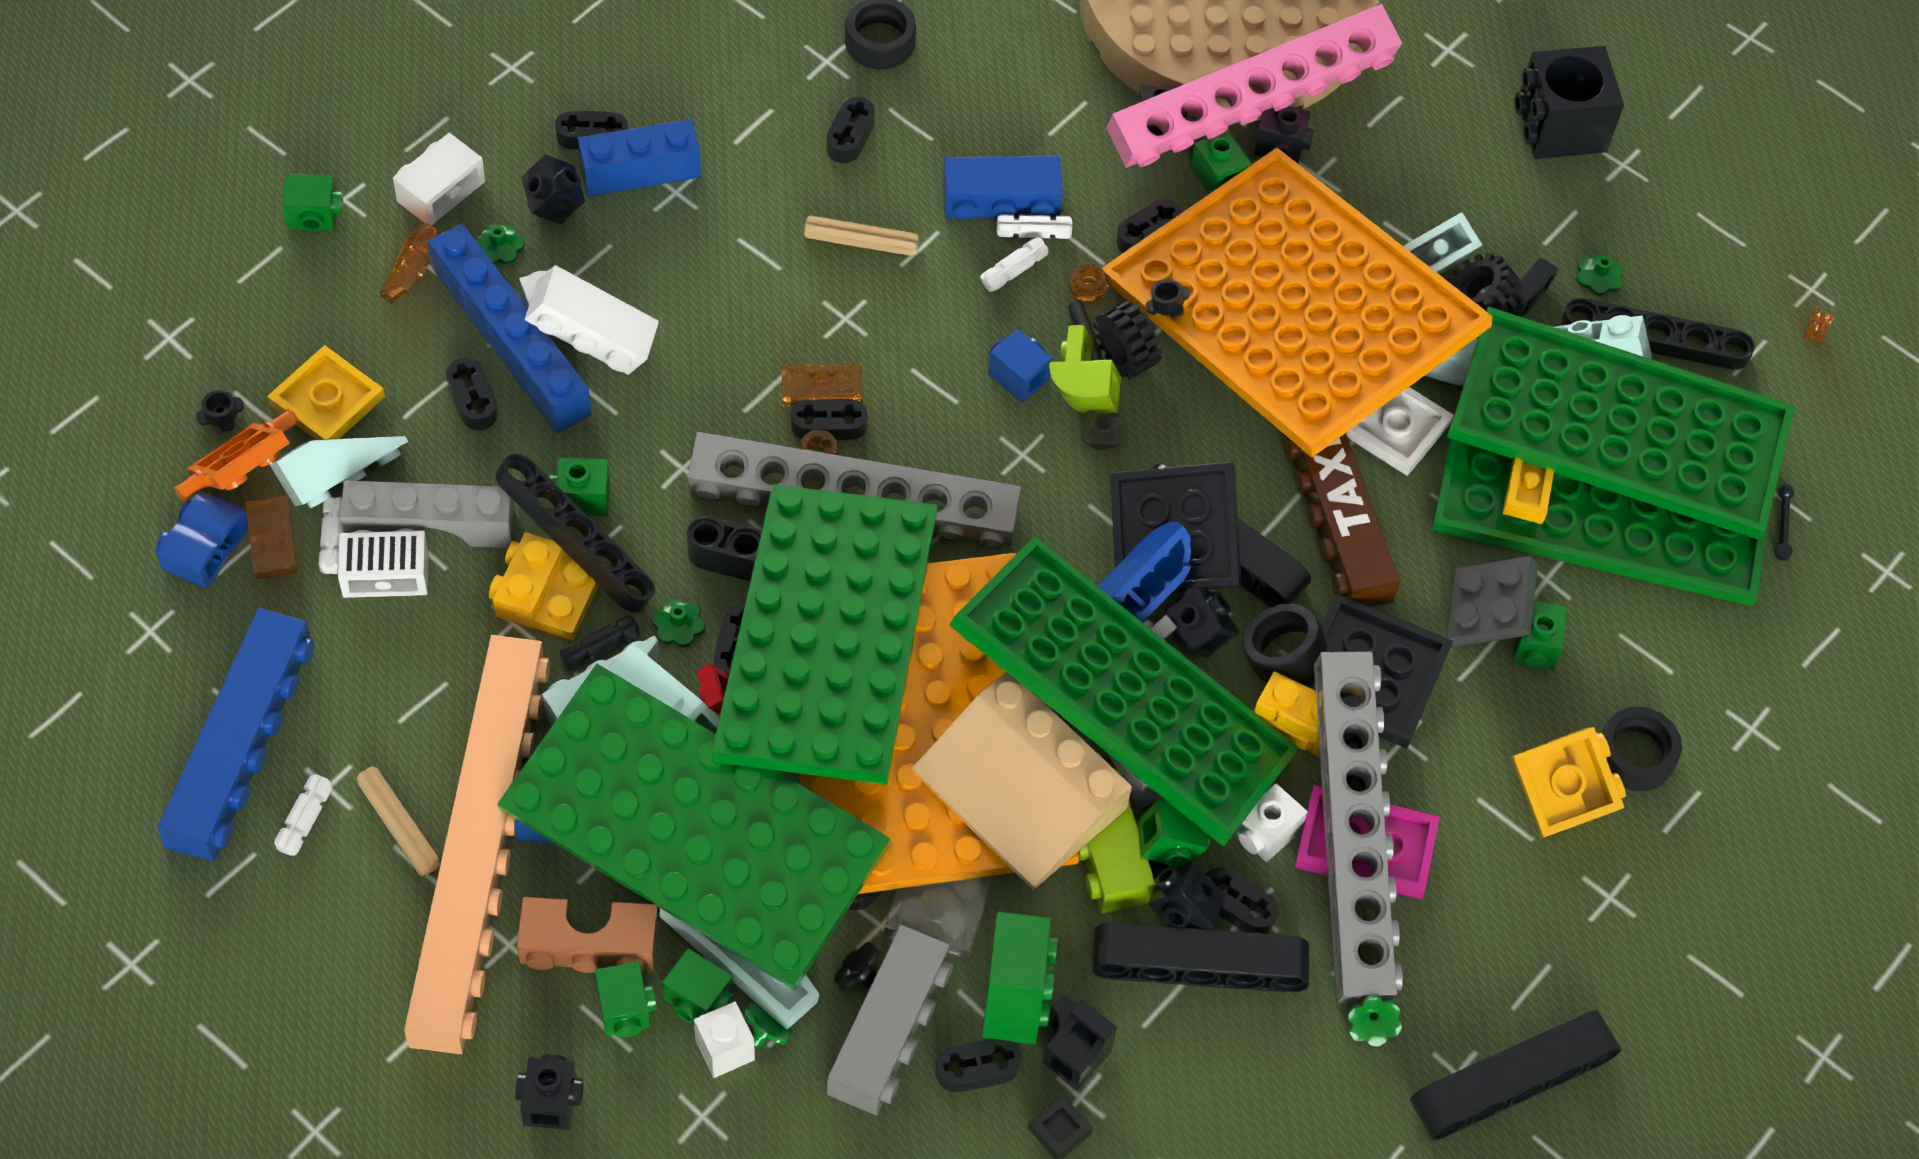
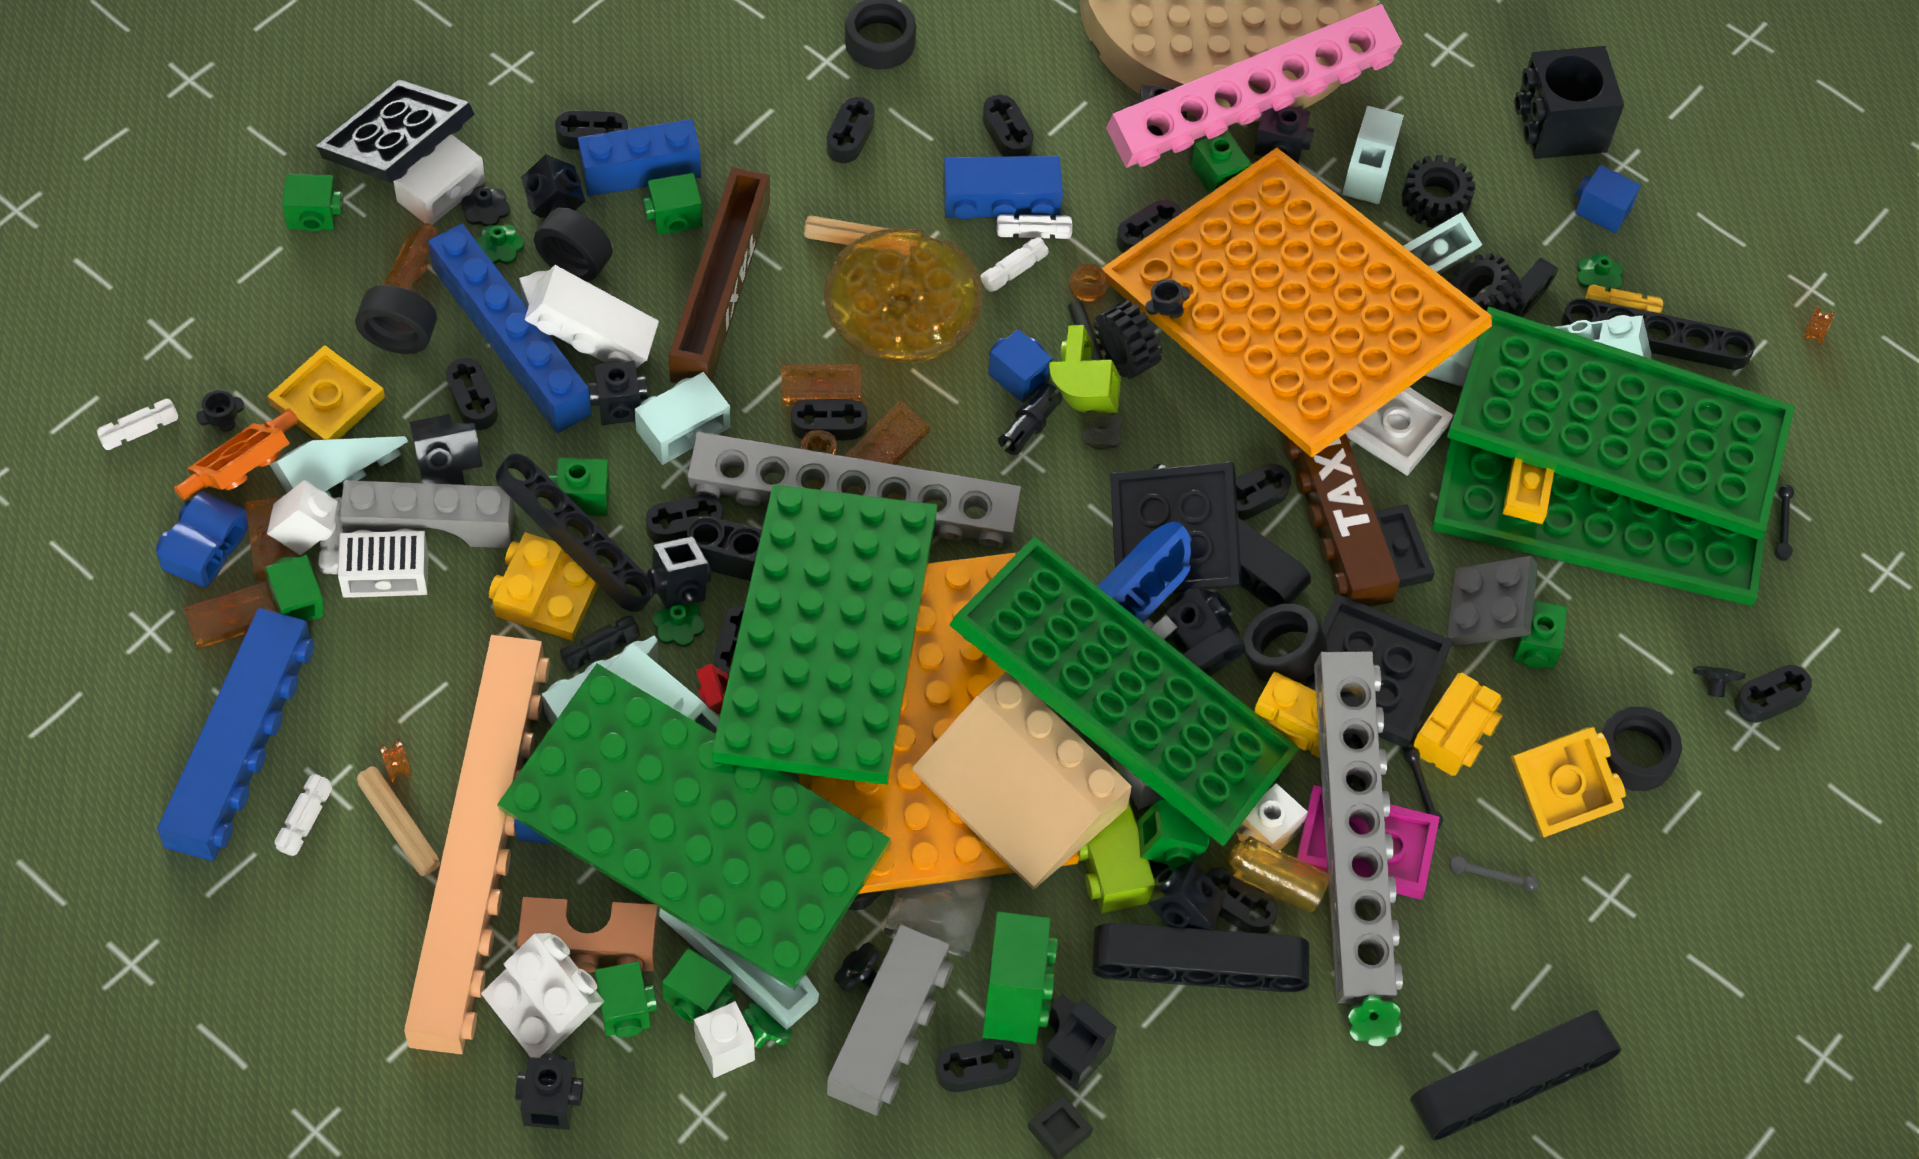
(137, 424): none -> white axle
(226, 614): none -> clear orange plate
(294, 588): none -> green brick
(303, 517): none -> white brick
(388, 302): none -> black tyre
(395, 130): none -> black plate
(395, 760): none -> clear orange bush
(445, 449): none -> black brick
(485, 206): none -> black plant
(542, 994): none -> white plate
(573, 243): none -> black tyre
(617, 391): none -> black brick
(673, 204): none -> green brick
(674, 418): none -> light aqua brick
(679, 515): none -> black beam
(679, 572): none -> black brick
(720, 275): none -> reddish brown brick
(891, 437): none -> clear orange plate
(897, 266): none -> clear yellow brick
(1014, 124): none -> black beam
(1030, 419): none -> black pin
(1216, 651): none -> black beam
(1260, 497): none -> black beam
(1278, 873): none -> clear yellow brick
(1372, 155): none -> light aqua slope
(1405, 546): none -> black plate
(1412, 756): none -> black hinge
(1437, 174): none -> black tyre
(1457, 725): none -> yellow brick
(1459, 865): none -> dark grey hinge
(1606, 198): none -> blue brick
(1625, 298): none -> yellow axle
(1718, 678): none -> black plant
(1776, 700): none -> black beam

